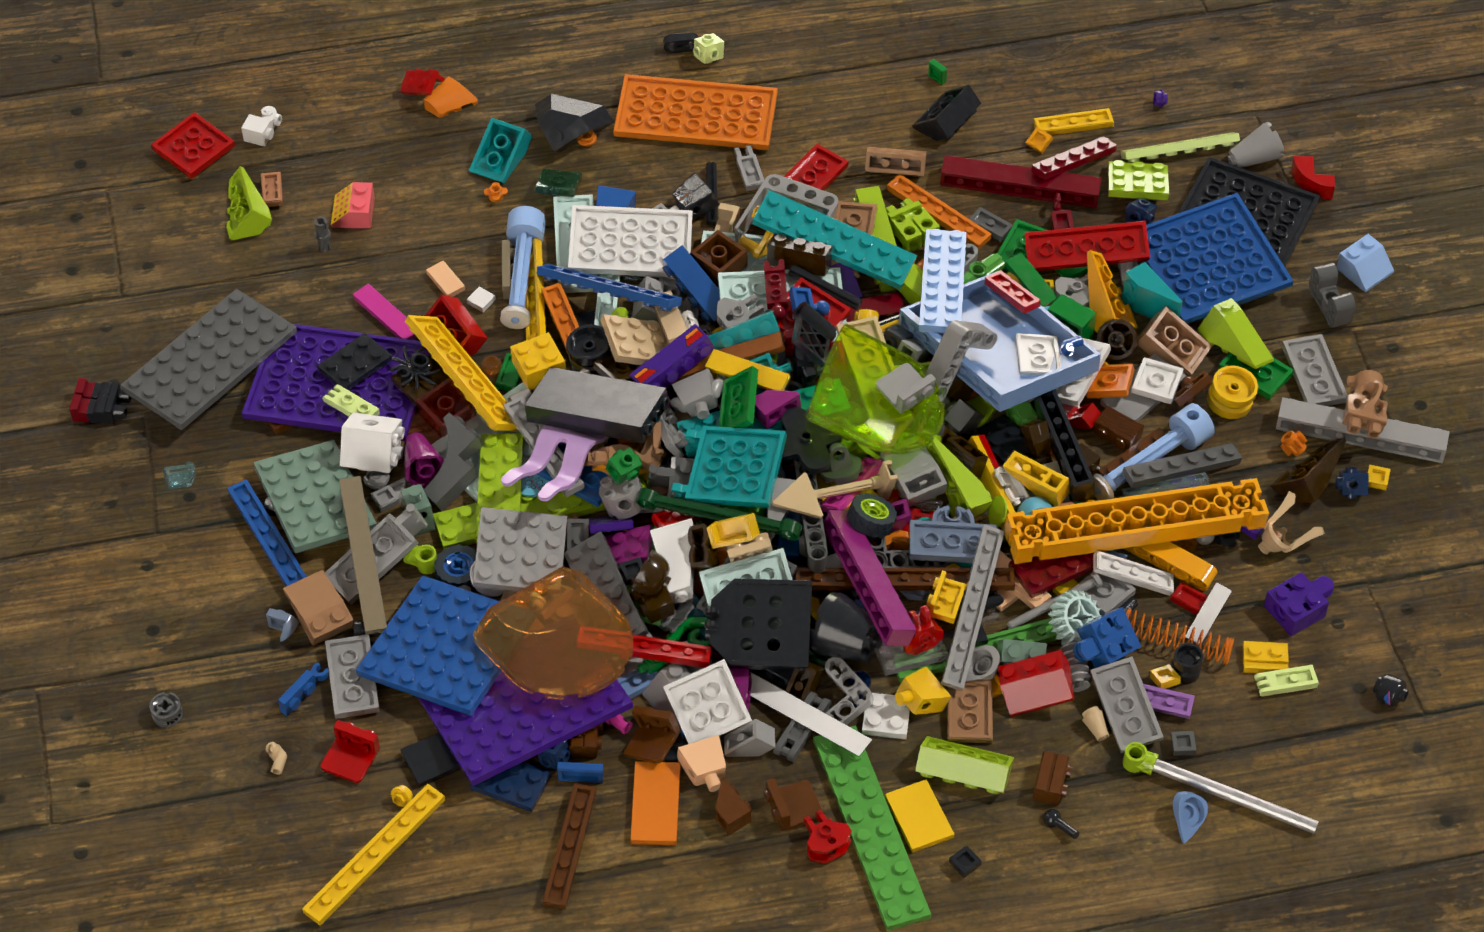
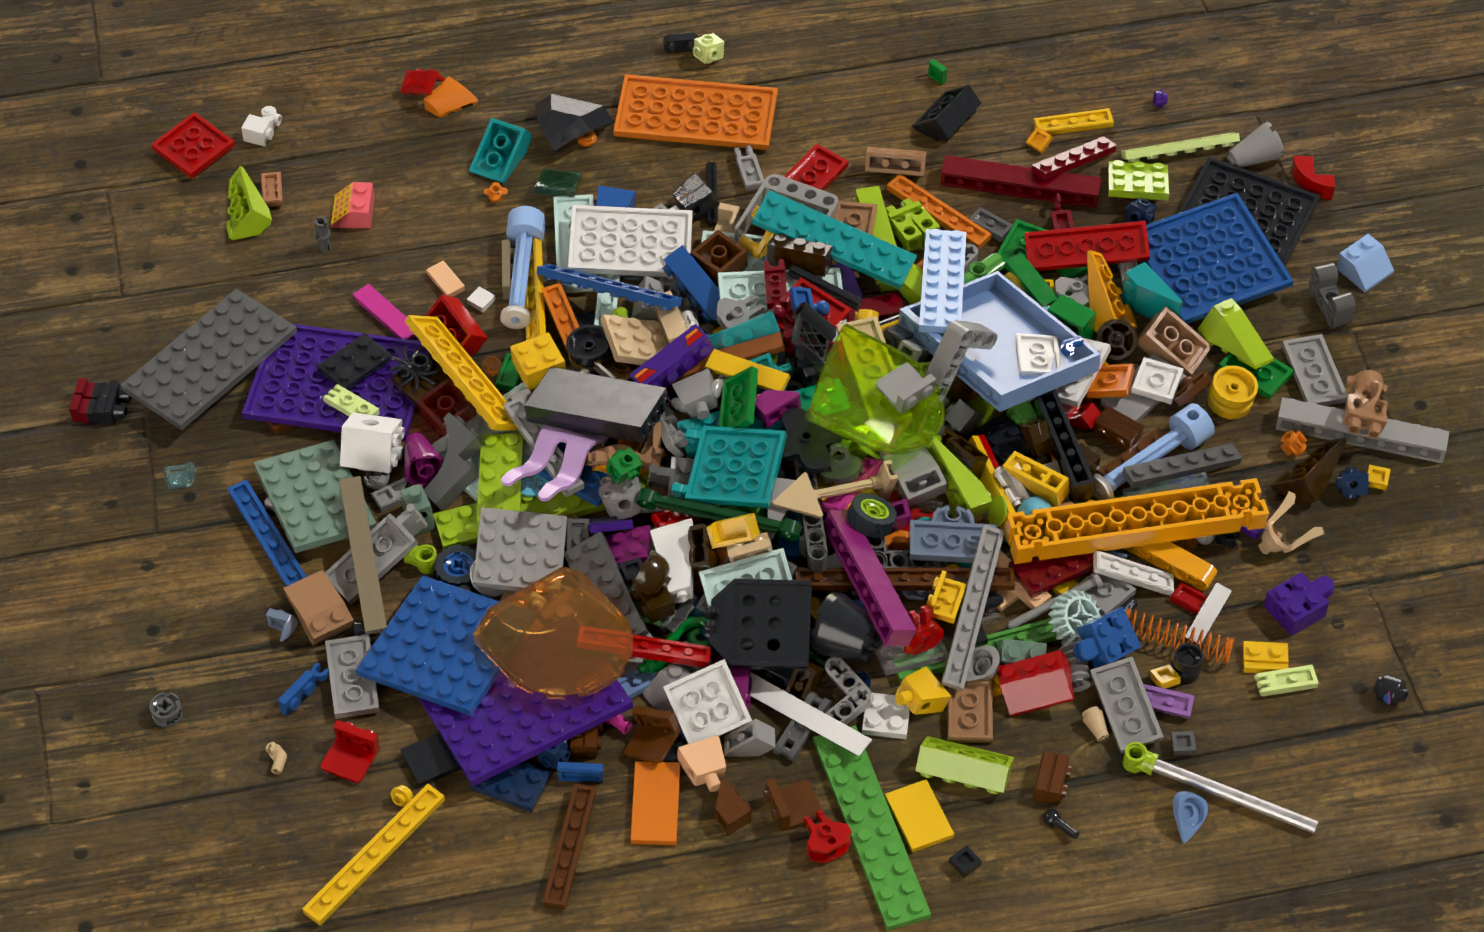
(1012, 292): red plate -> none

